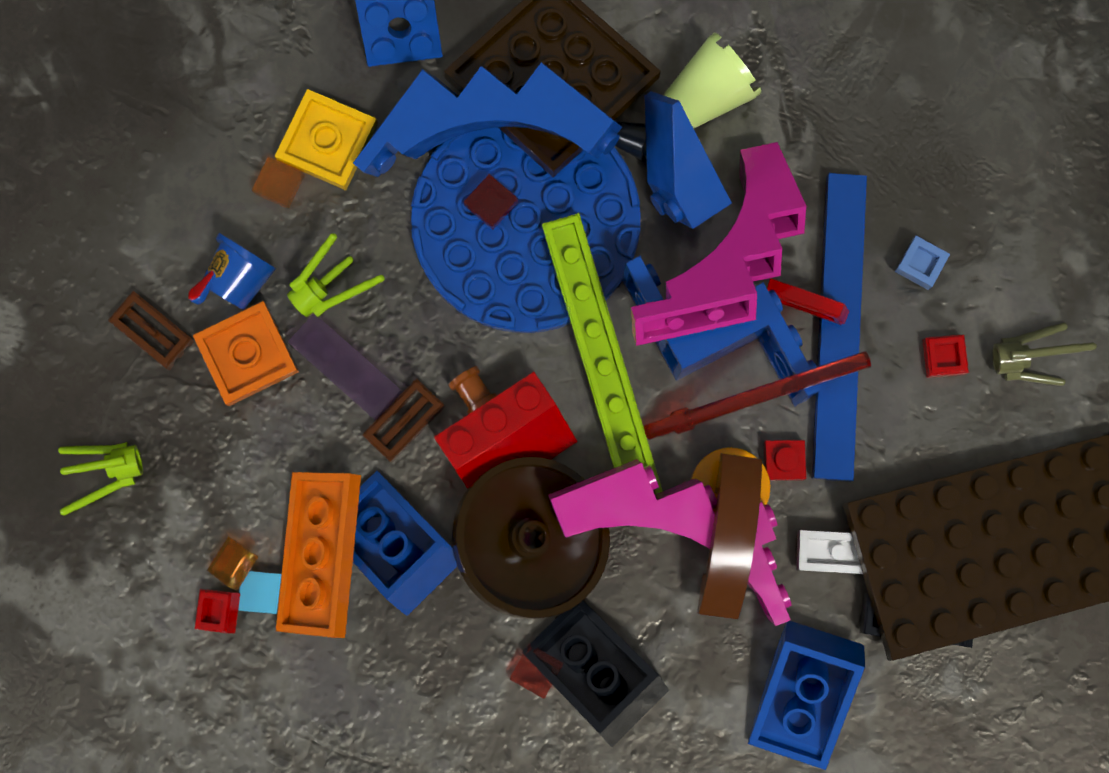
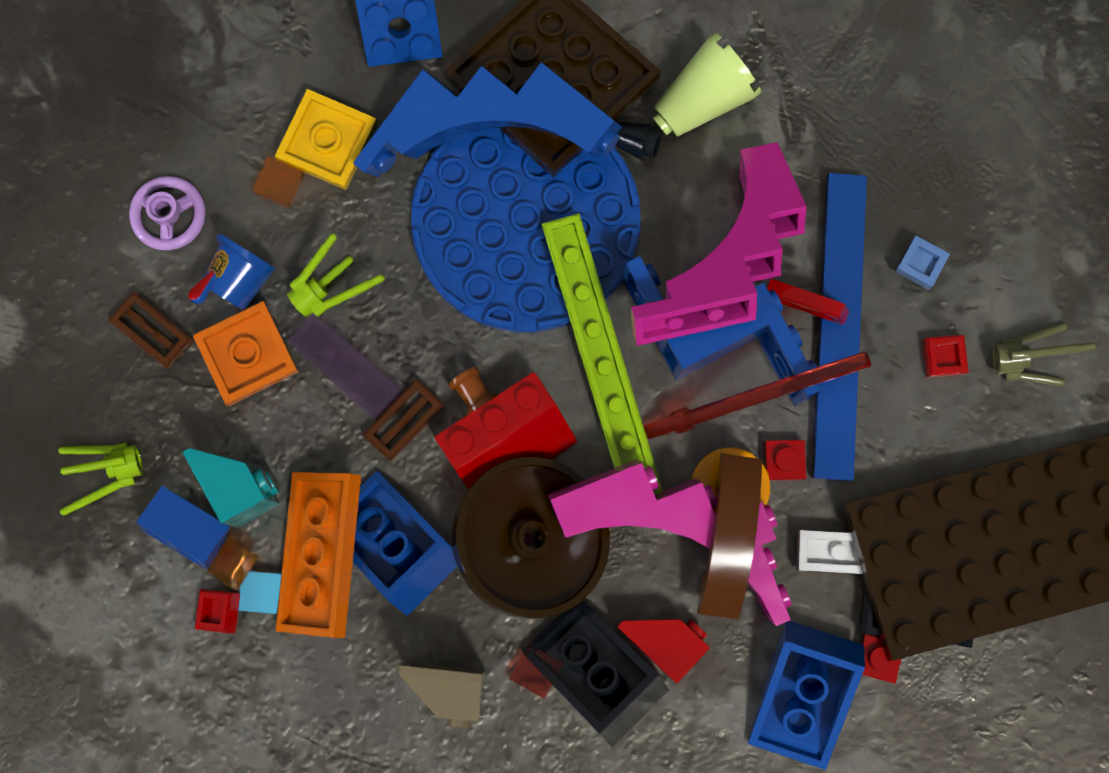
(159, 200): none -> lavender piece
(183, 527): none -> blue hinge
(233, 487): none -> teal slope
(447, 690): none -> dark tan slope
(491, 201): clear red tile -> none
(668, 643): none -> red slope
(678, 166): blue slope -> none
(876, 660): none -> red plate

